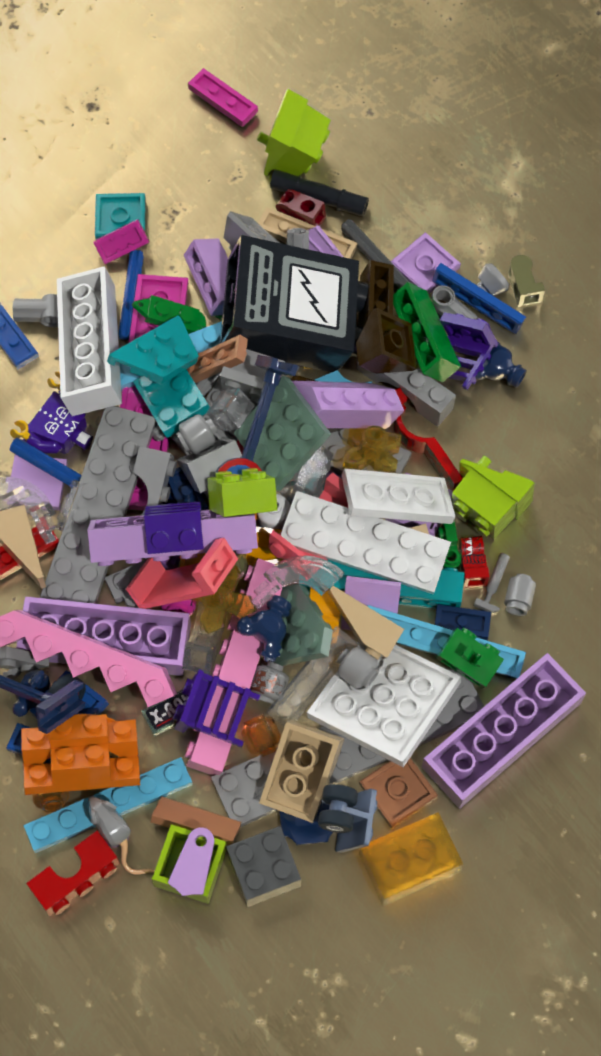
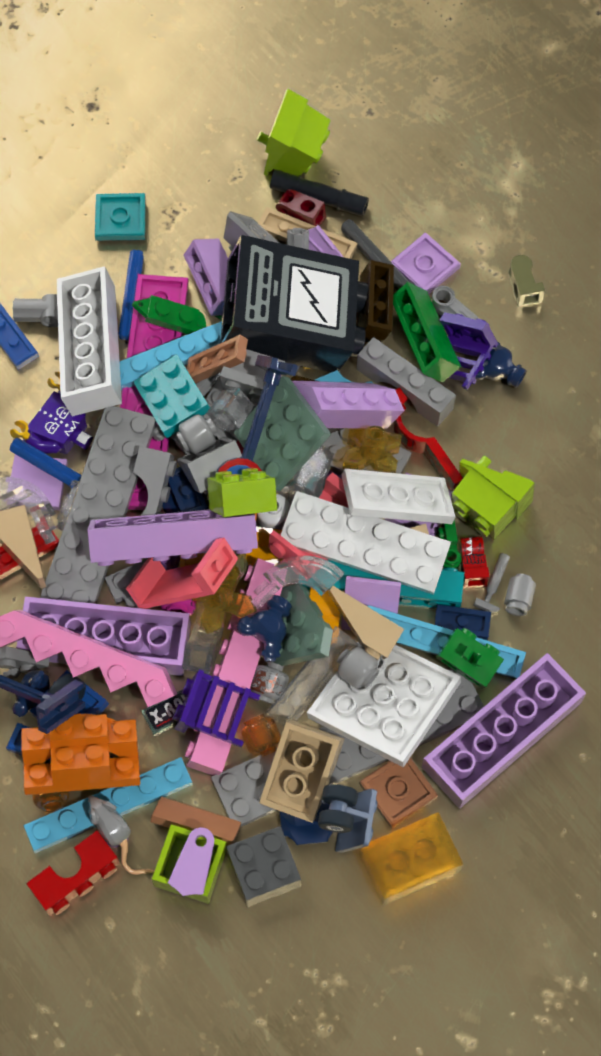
(121, 241): dark pink plate -> none
(159, 352): teal wing -> none
(173, 527): dark purple plate -> none
(222, 97): dark pink plate -> none
(386, 344): dark brown slope -> none
(479, 298): blue tile -> none
(492, 280): light grey cone -> none

